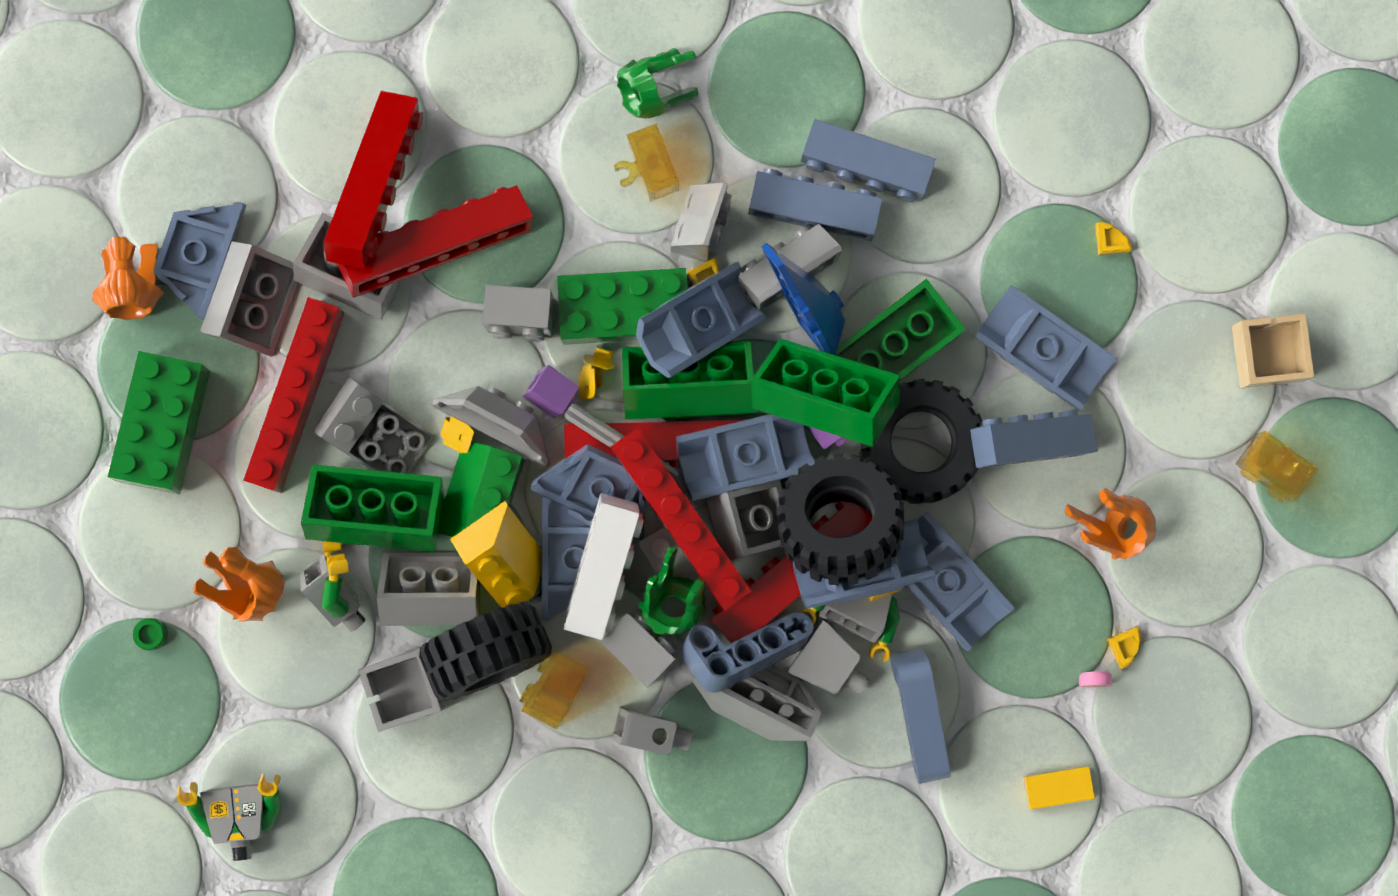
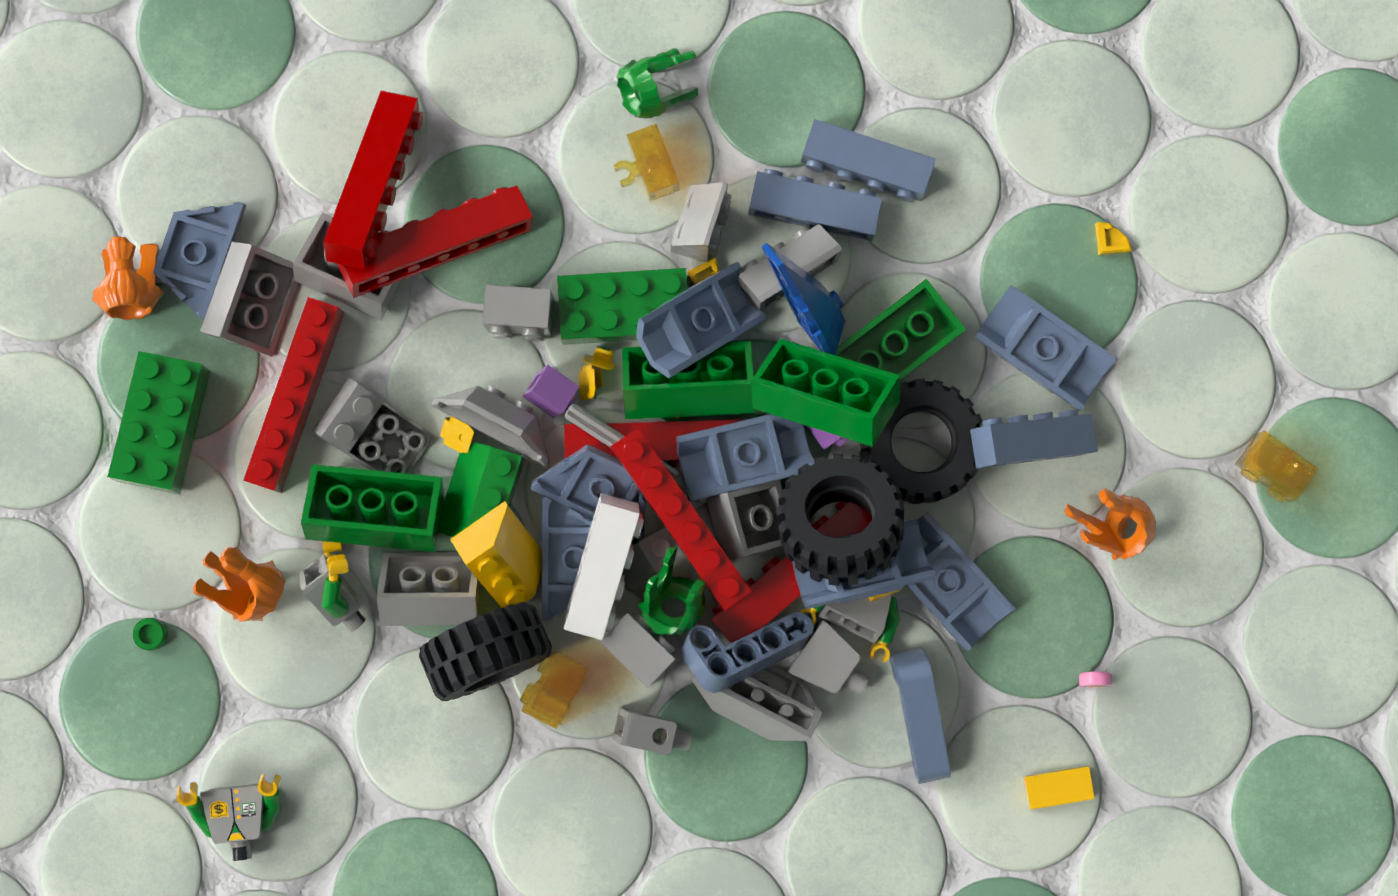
(401, 689): light grey piece -> none
(1125, 646): yellow tile -> none
(1272, 353): tan piece -> none

